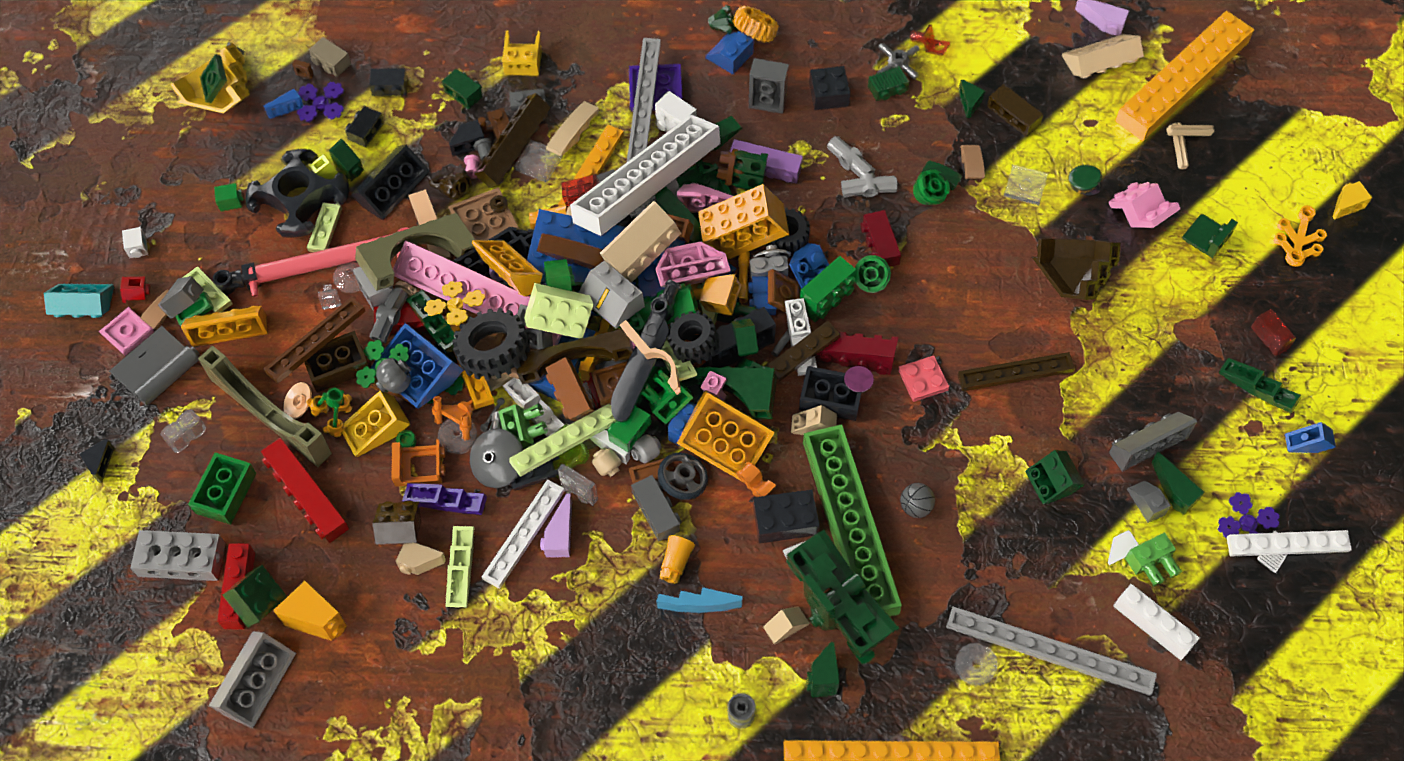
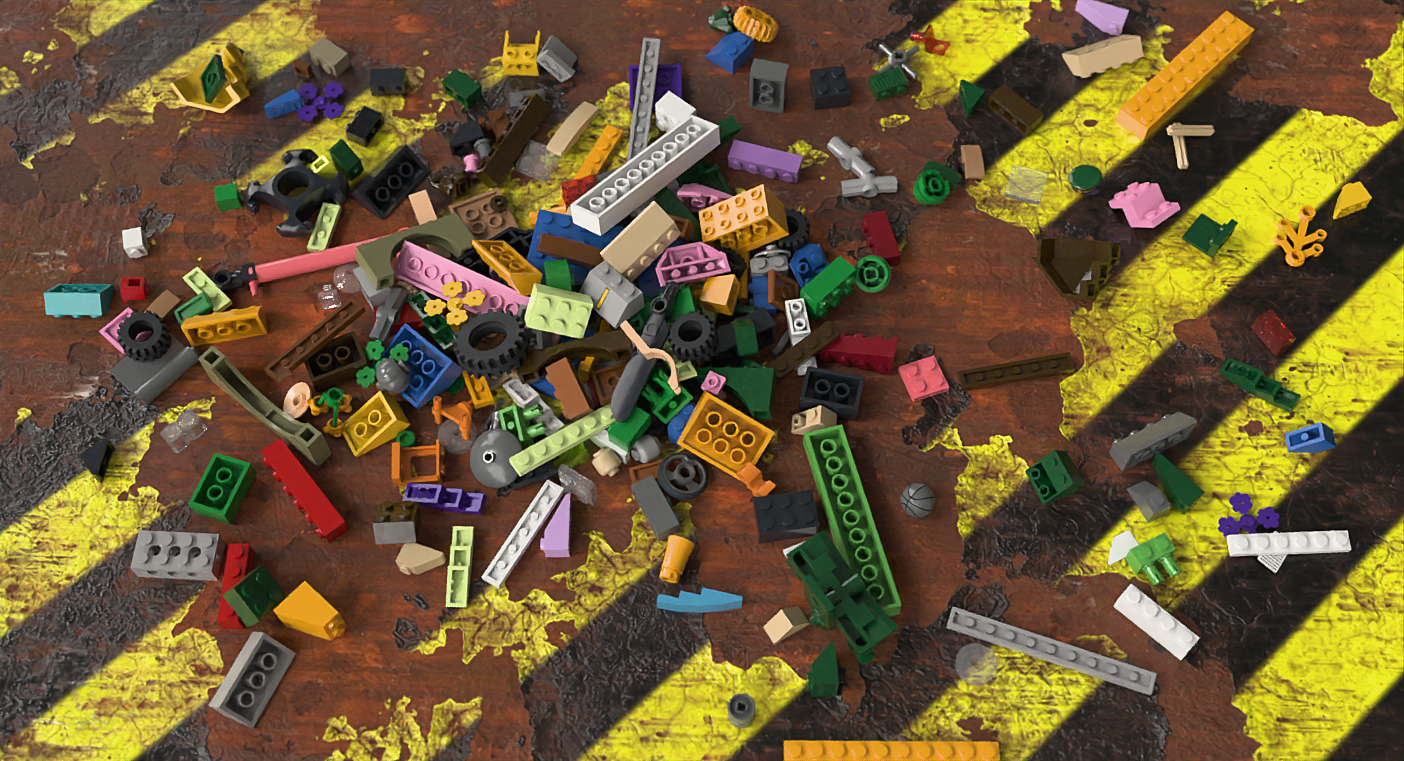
(135, 325): none -> black tyre
(180, 296): dark grey slope -> none
(557, 59): none -> light grey bracket
(735, 262): none -> black tyre
(744, 169): dark green hips -> none
(858, 379): flat silver sticker -> none

